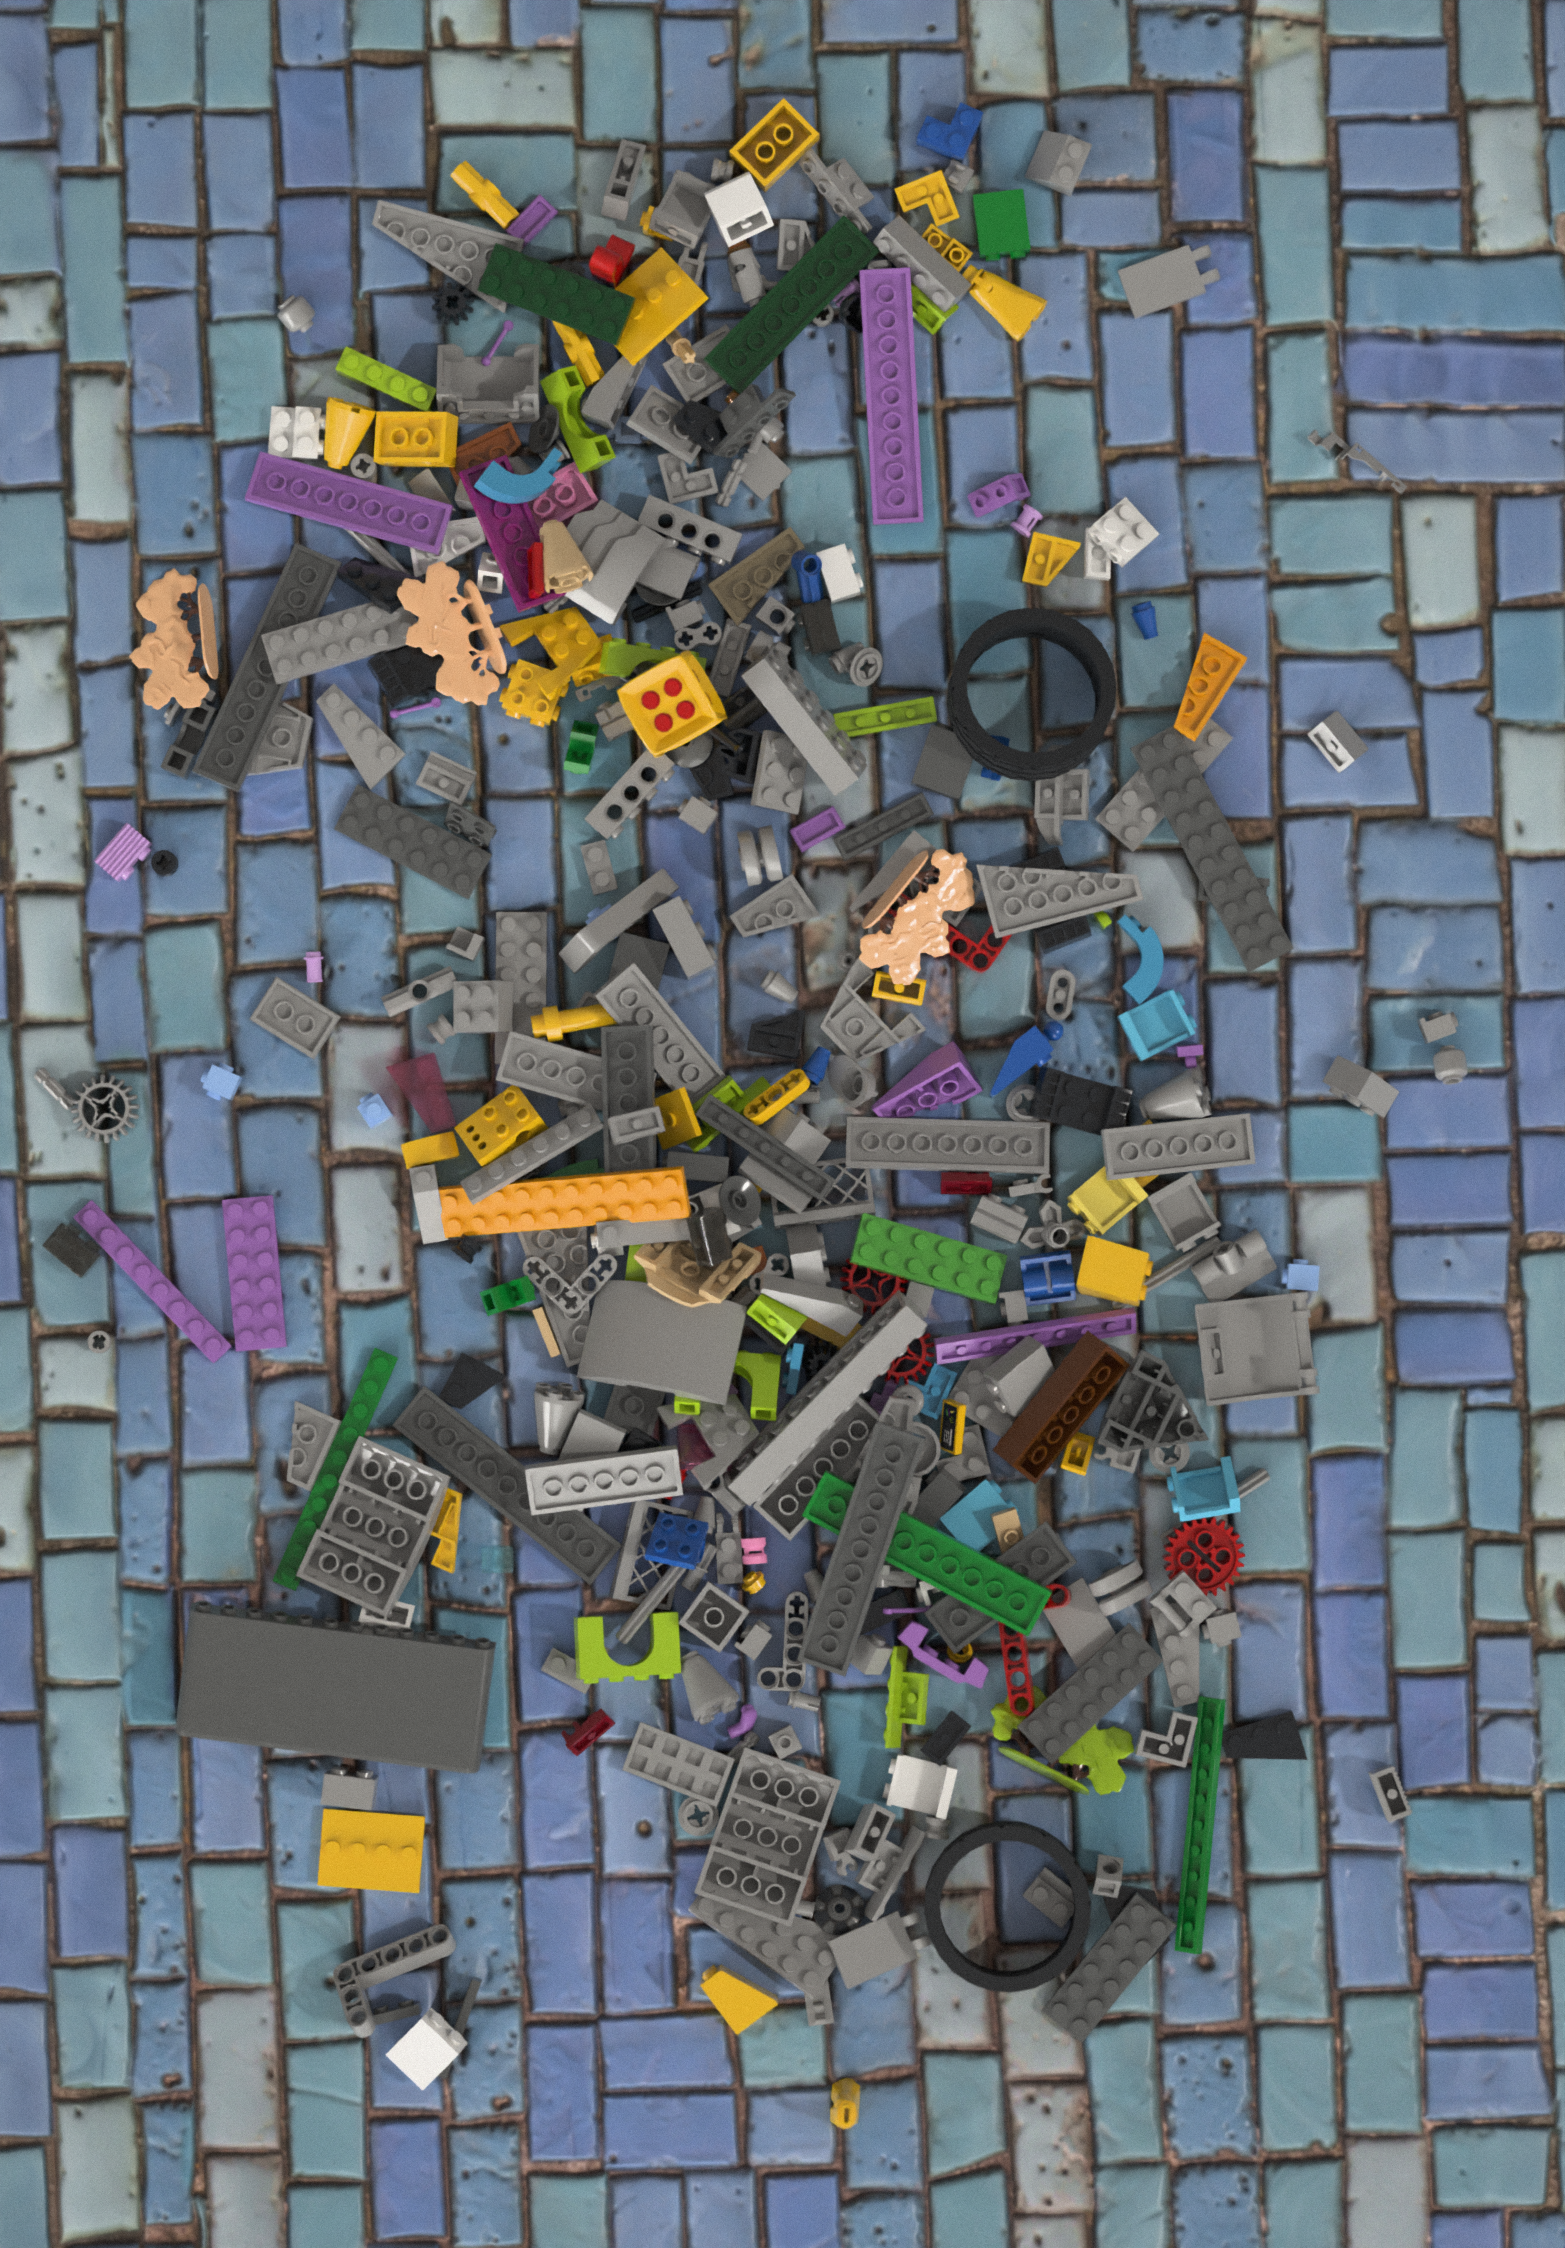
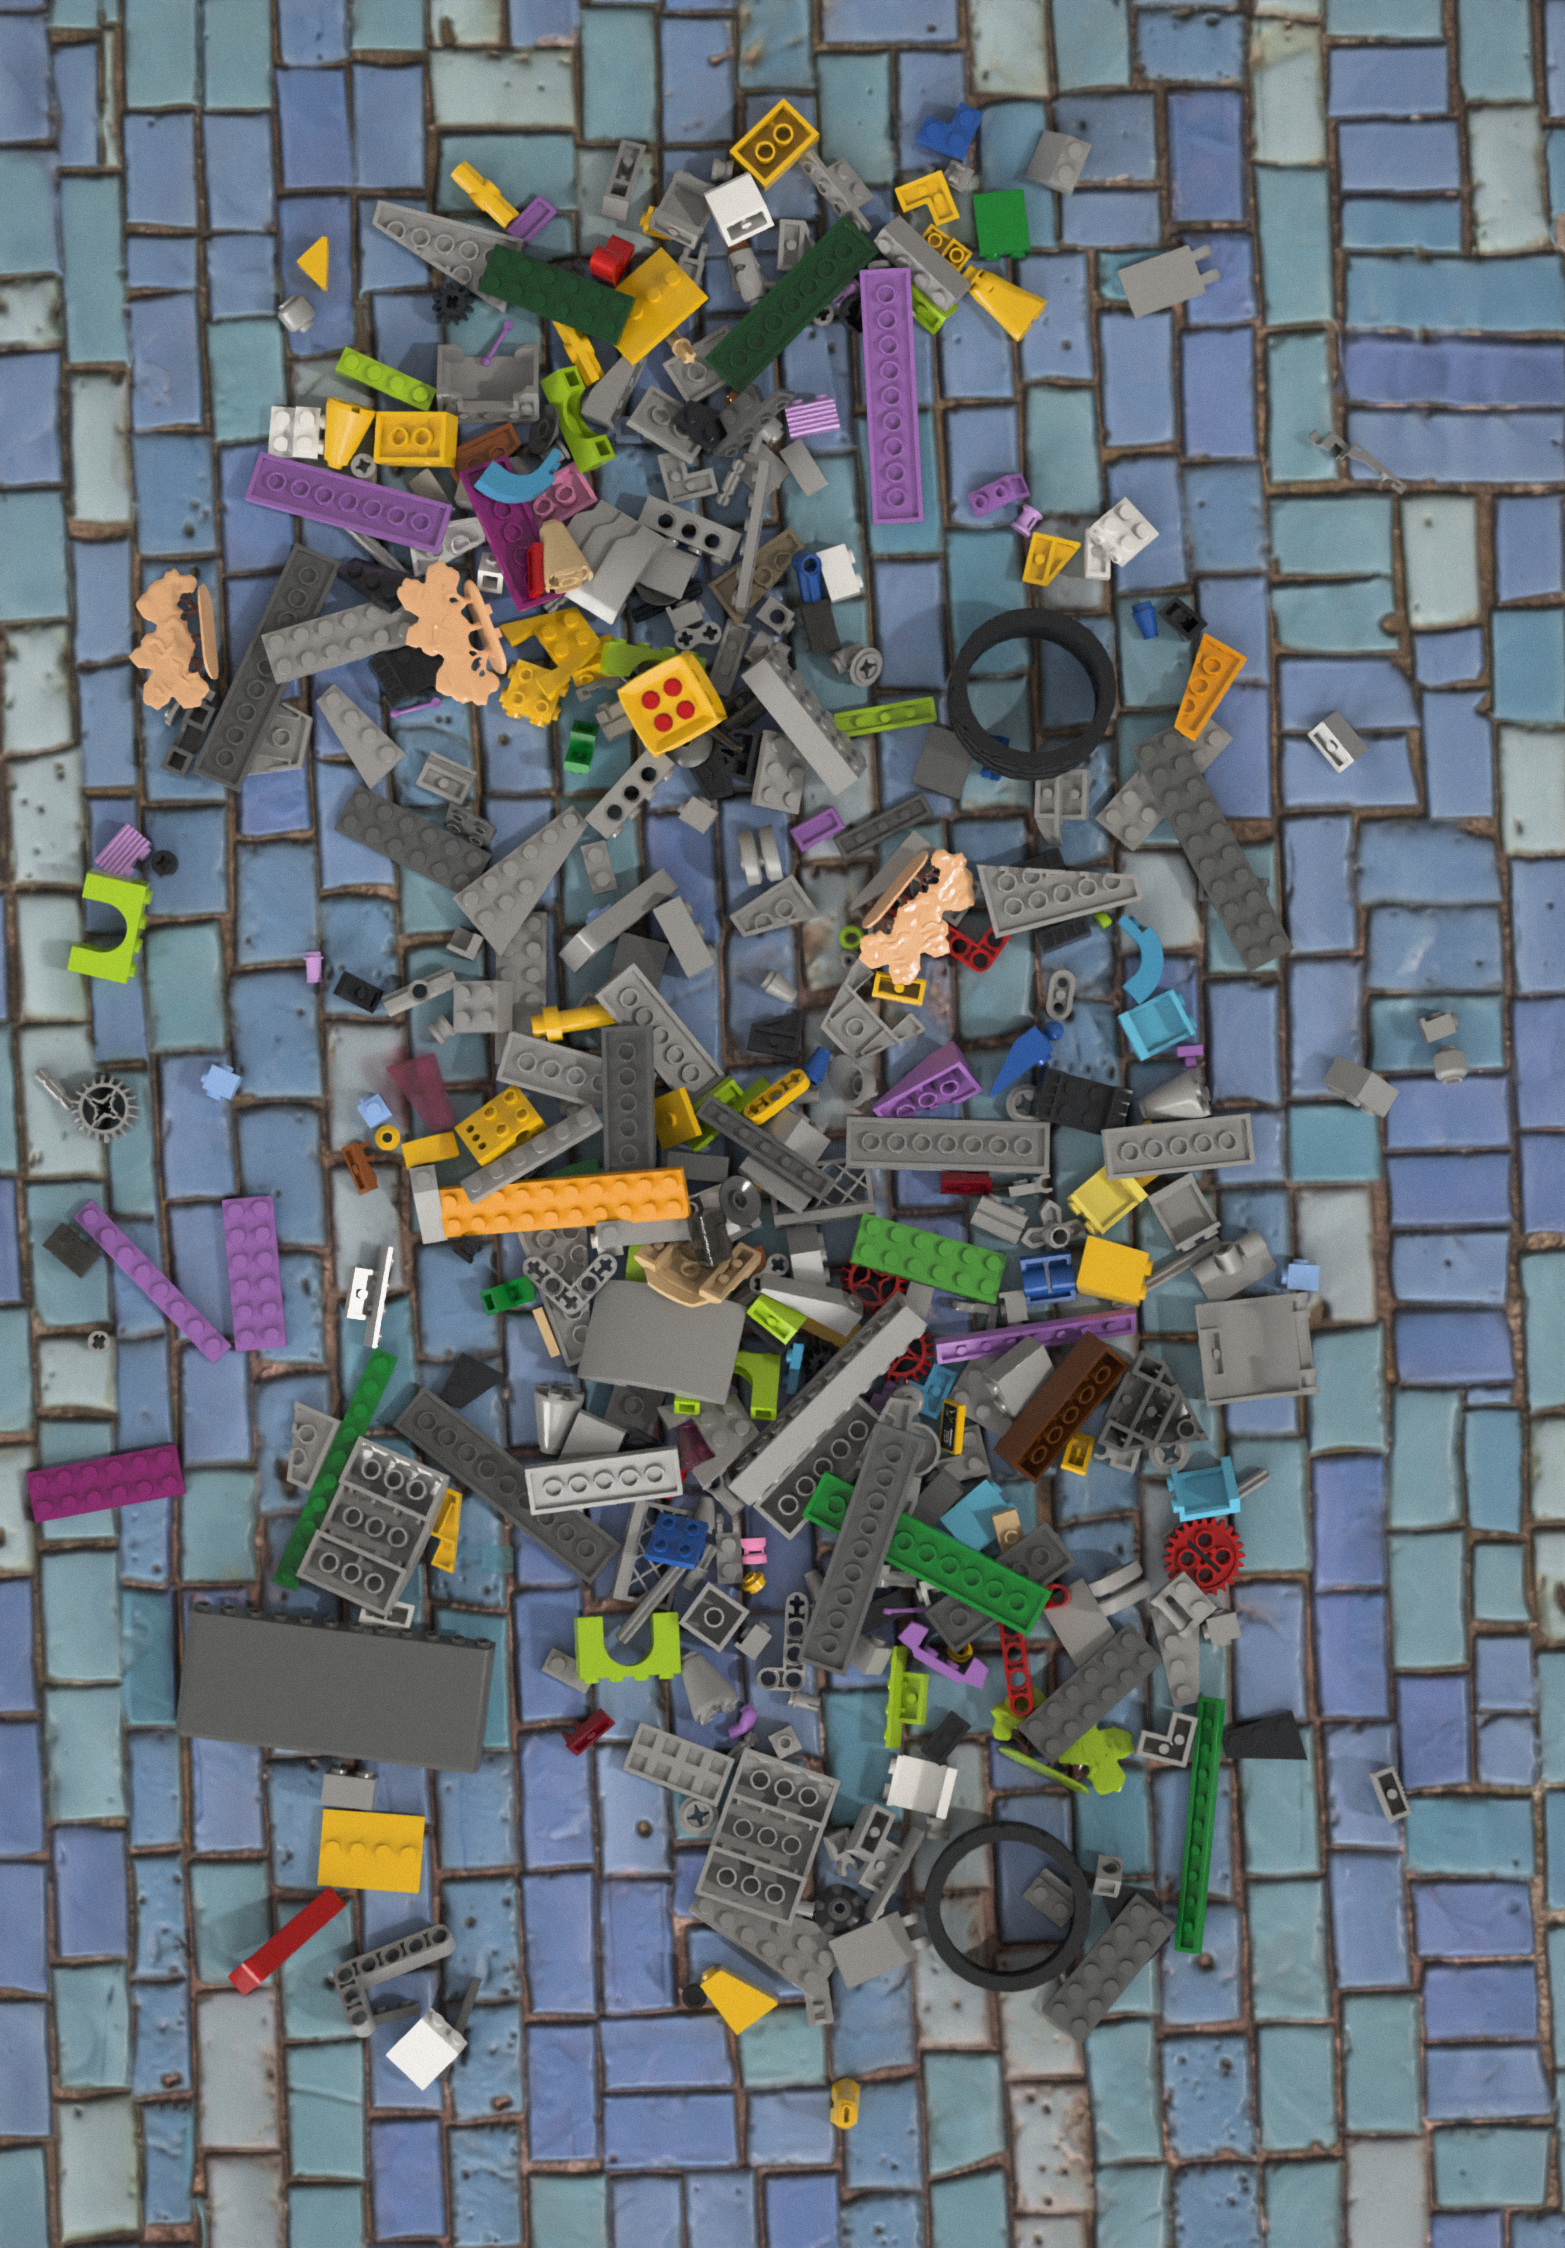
(105, 1483): none -> magenta plate
(130, 898): none -> lime arch
(286, 1941): none -> red beam
(295, 1018): light grey tile -> none
(316, 262): none -> yellow slope
(358, 992): none -> black slope
(361, 1172): none -> dark orange plate
(367, 1295): none -> light grey bracket
(395, 1137): none -> yellow plate
(510, 889): none -> light grey wing
(635, 1125): light grey plate -> none
(694, 1996): none -> black plate
(750, 547): none -> light grey plate
(803, 467): none -> light grey slope
(811, 417): none -> lavender brick
(848, 930): none -> lime plate
(972, 1306): none -> light grey piece
(1182, 619): none -> black slope

